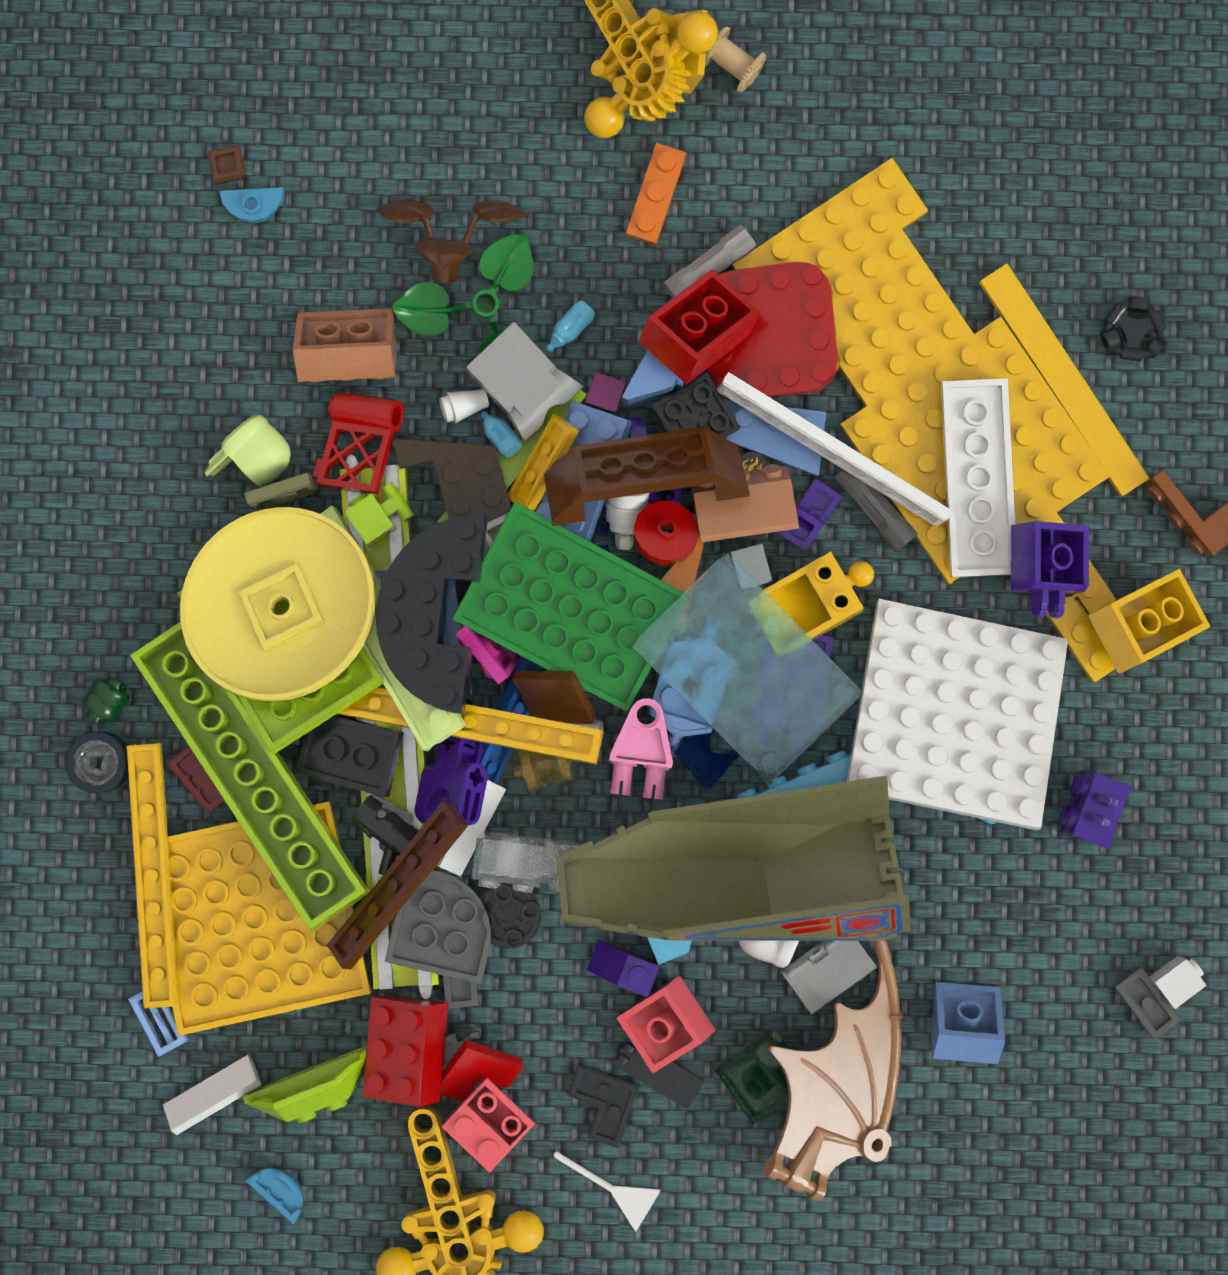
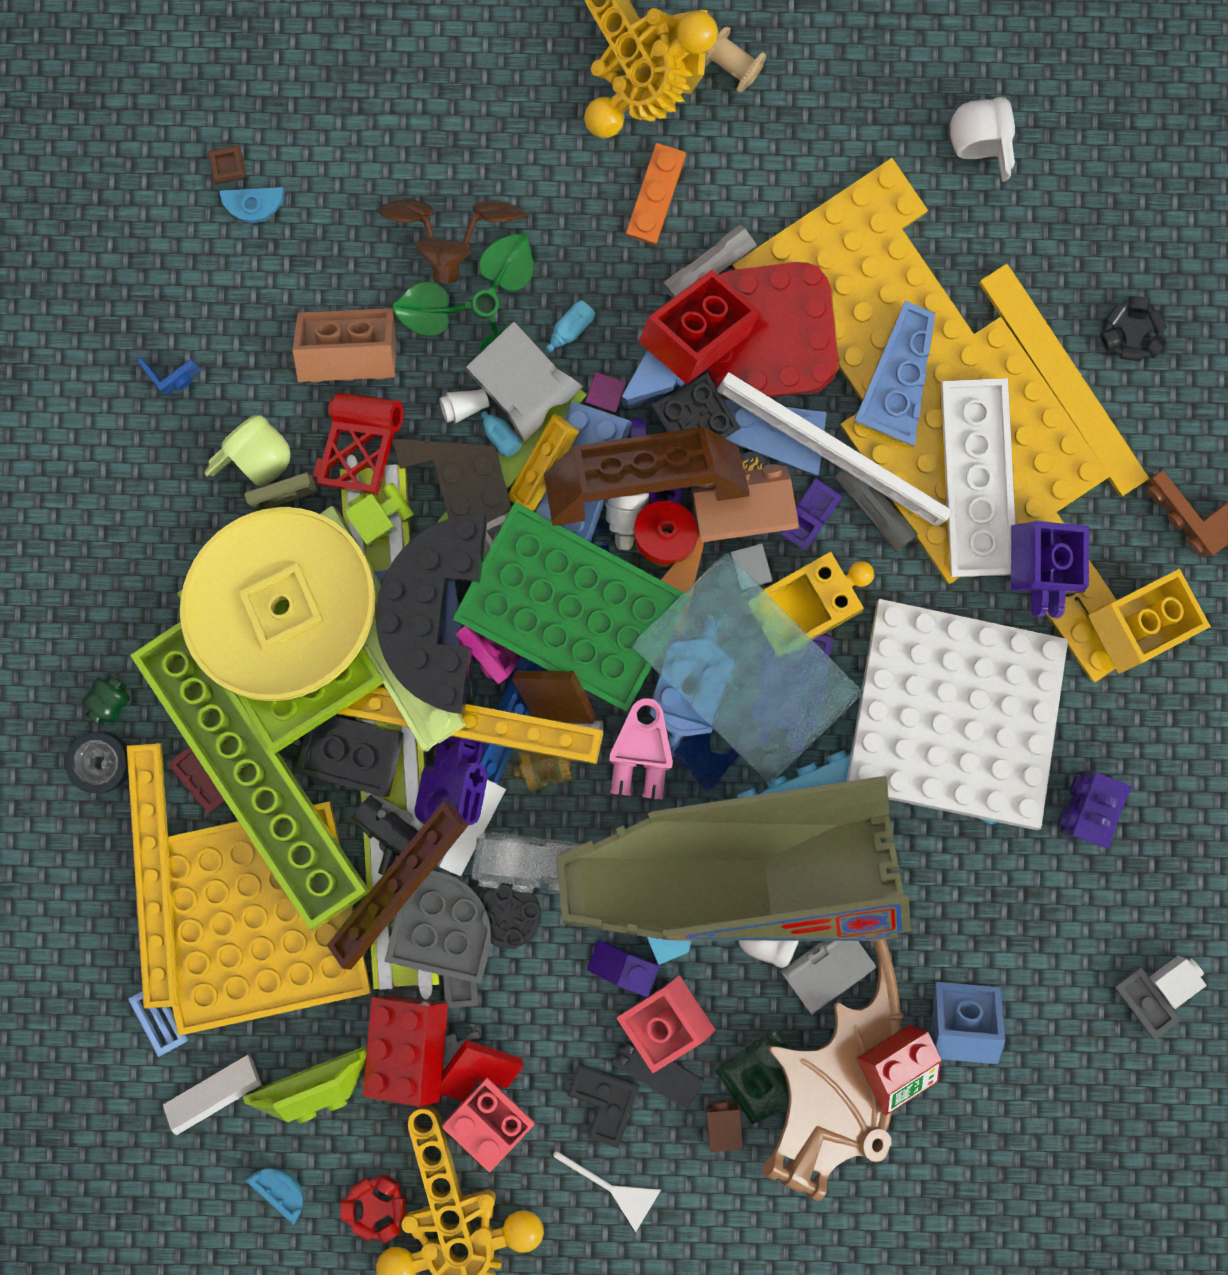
(177, 380): none -> blue bracket
(374, 1208): none -> red piece
(724, 1126): none -> reddish brown brick
(896, 388): none -> medium blue wing
(901, 1067): none -> red slope
(985, 130): none -> white piece

